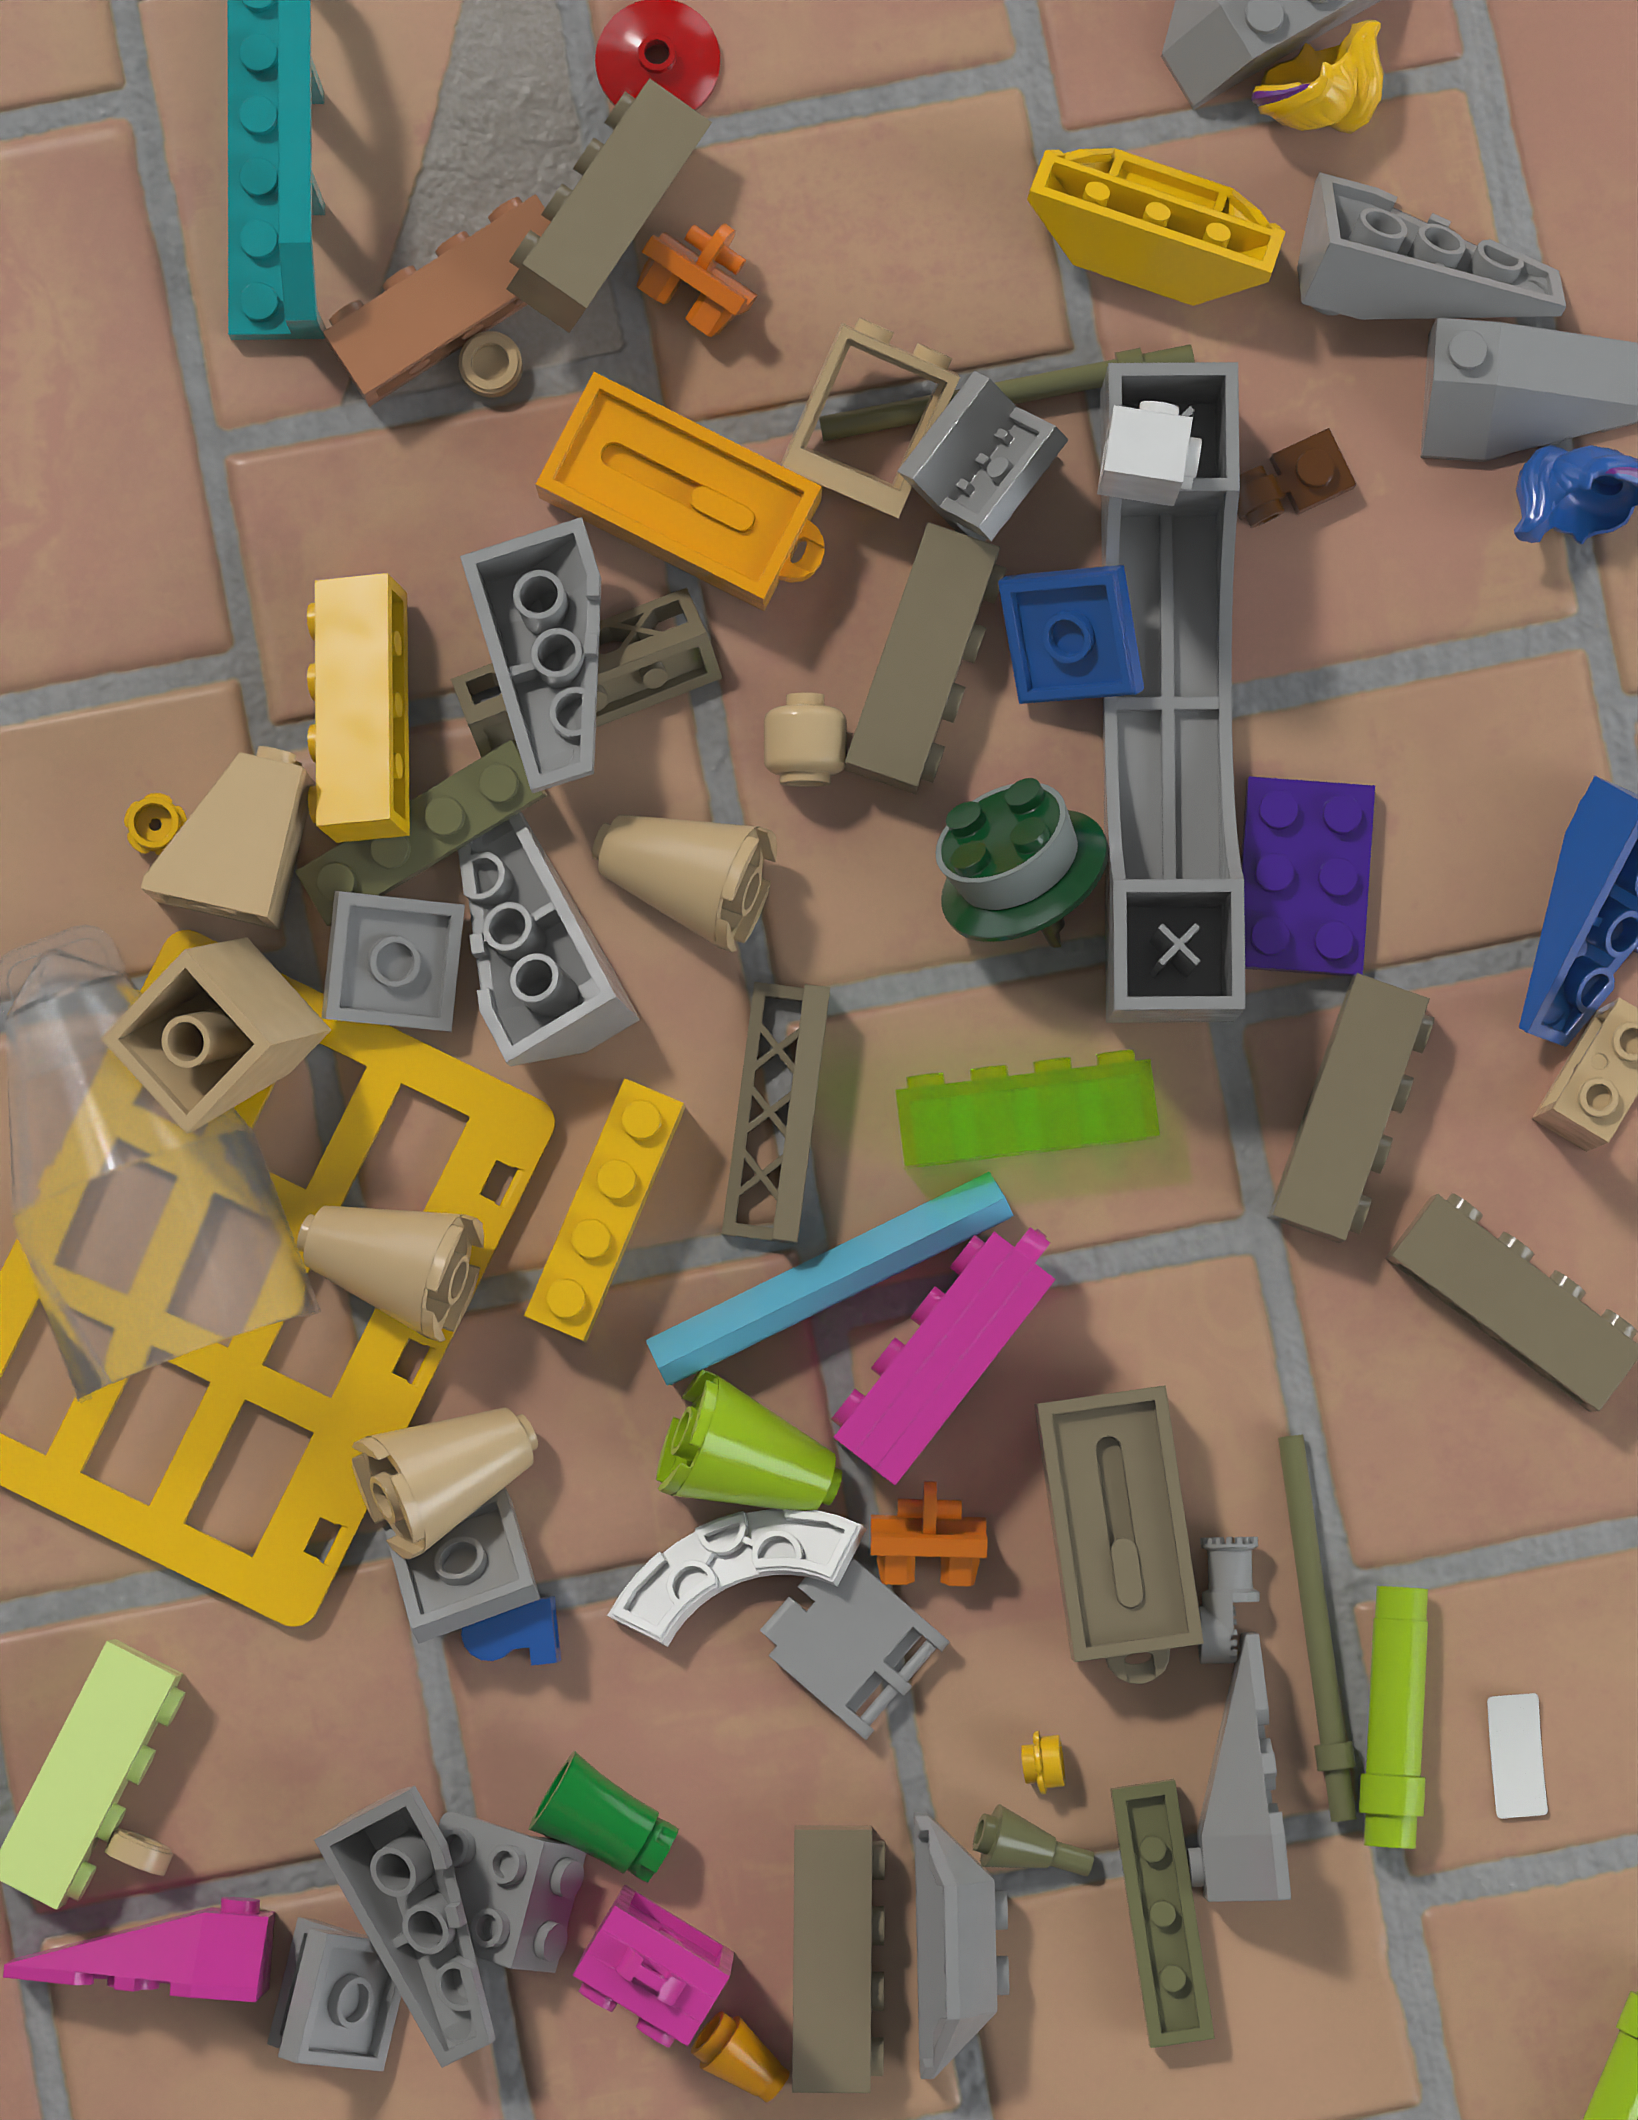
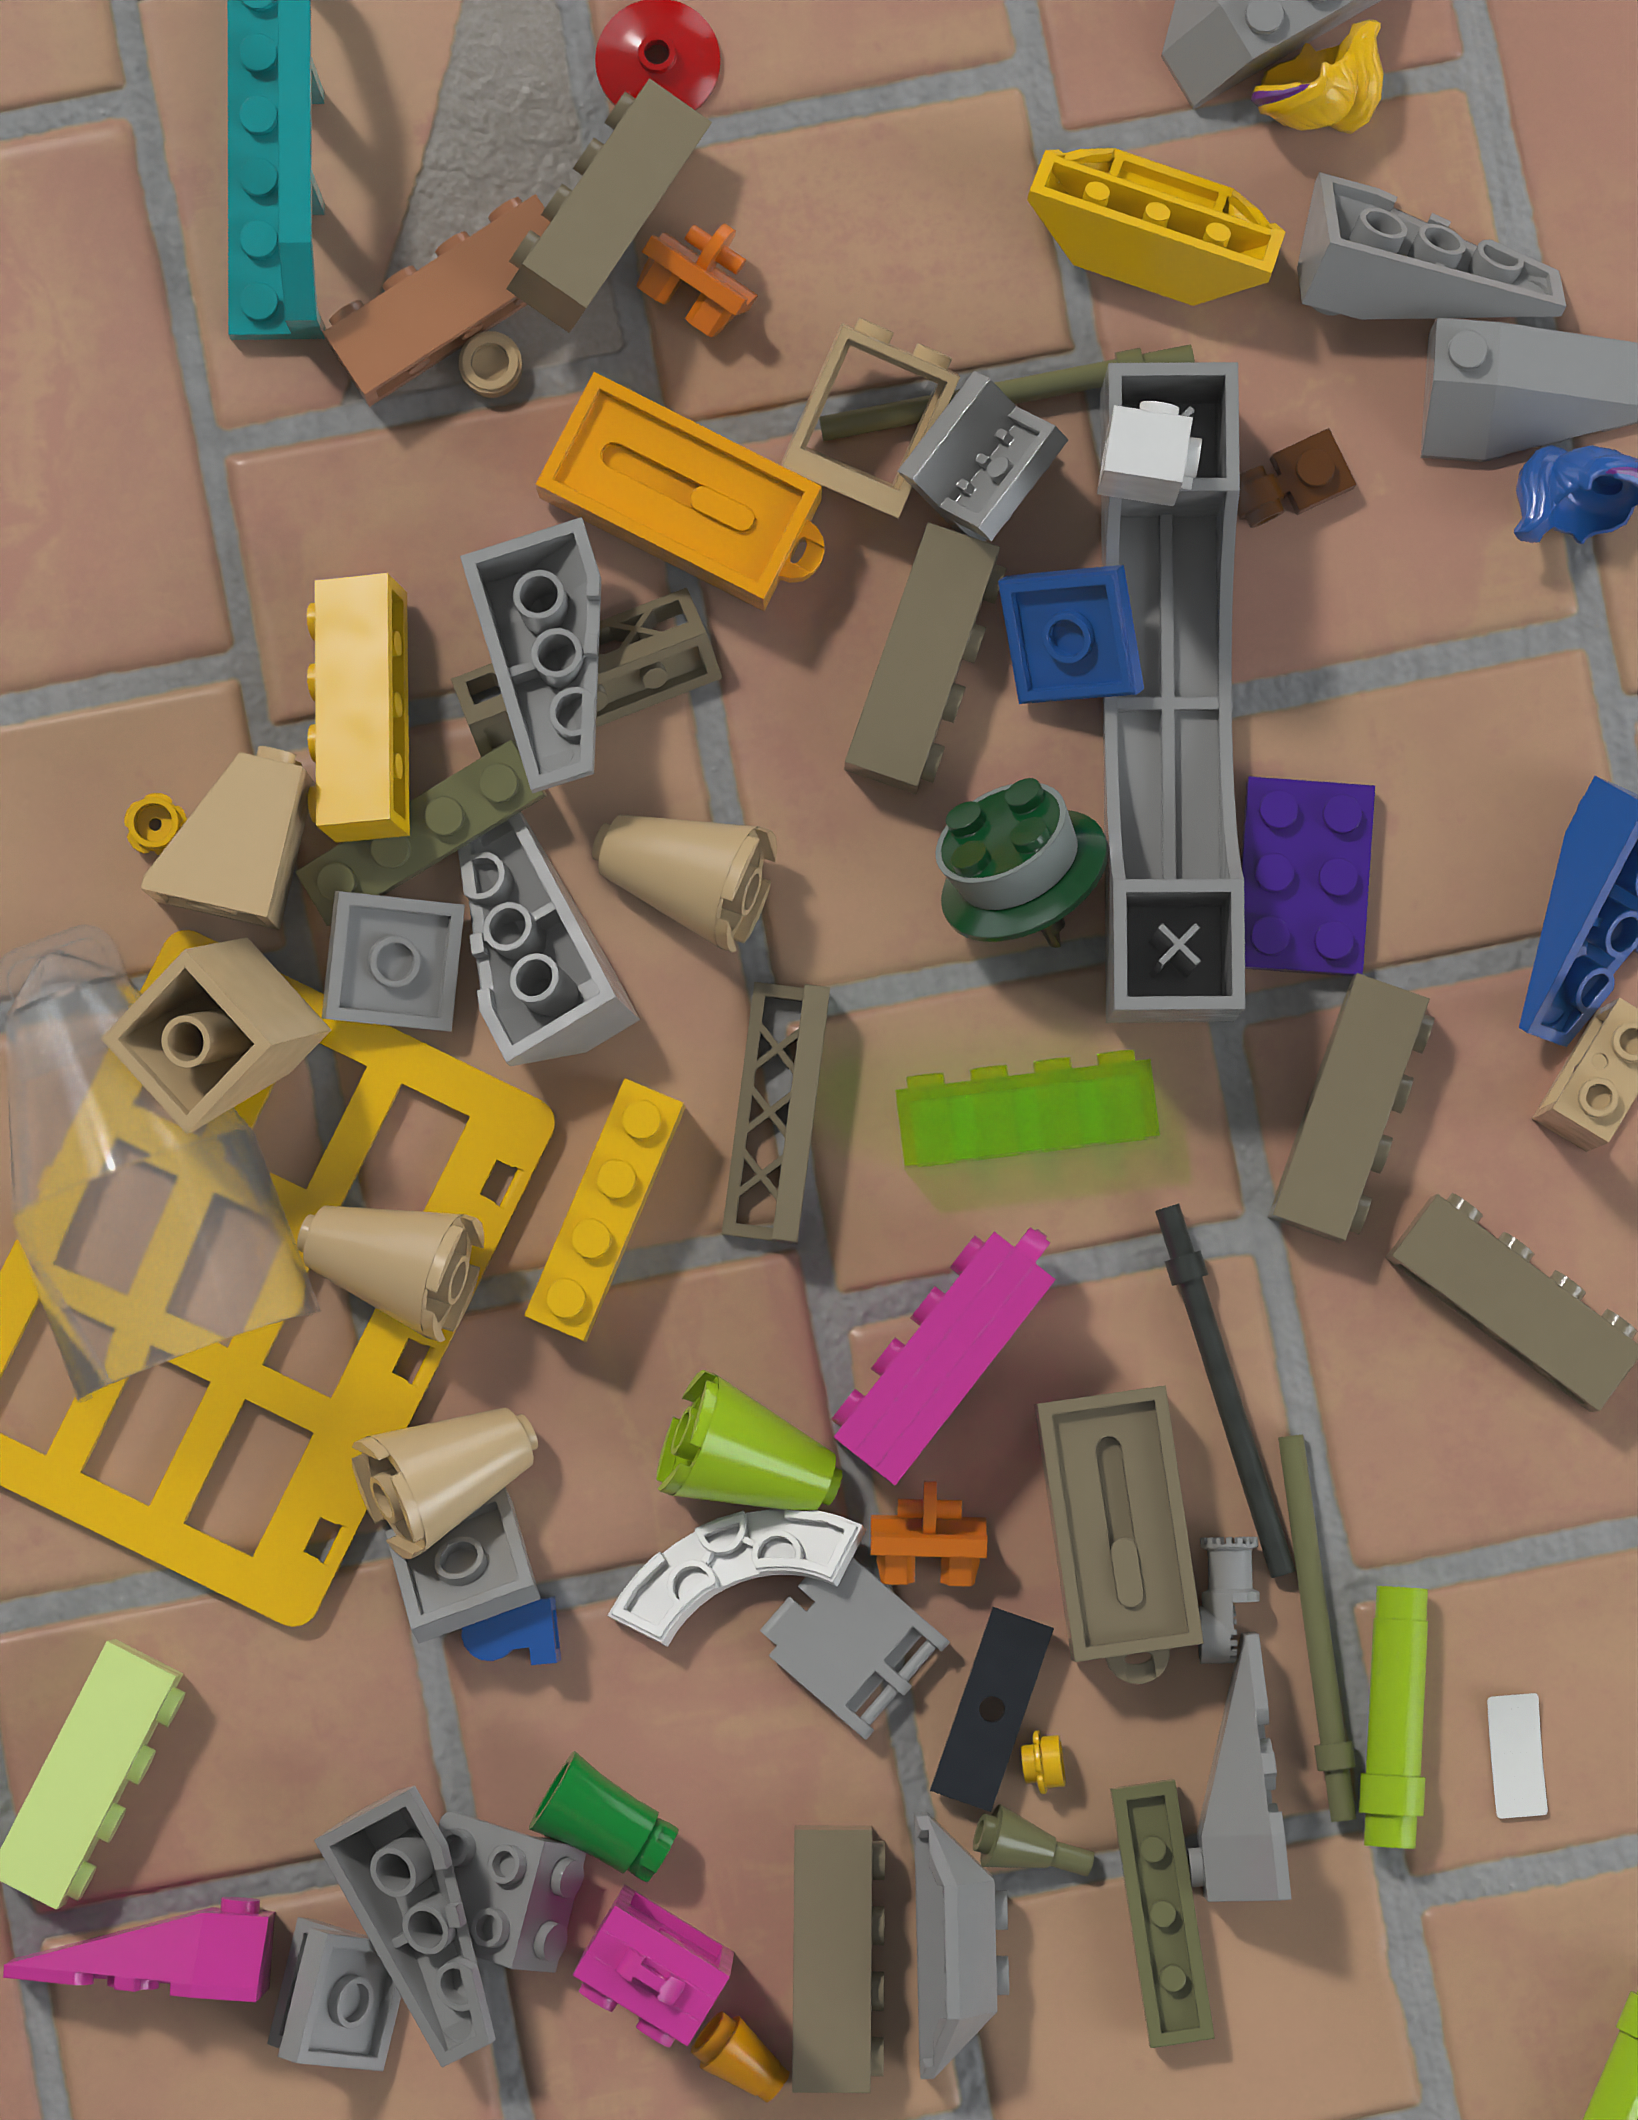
(139, 1851): tan tile -> none
(805, 741): tan head -> none
(829, 1278): medium azure tile -> none
(978, 1747): none -> black tile
(1187, 1271): none -> pearl dark grey bar

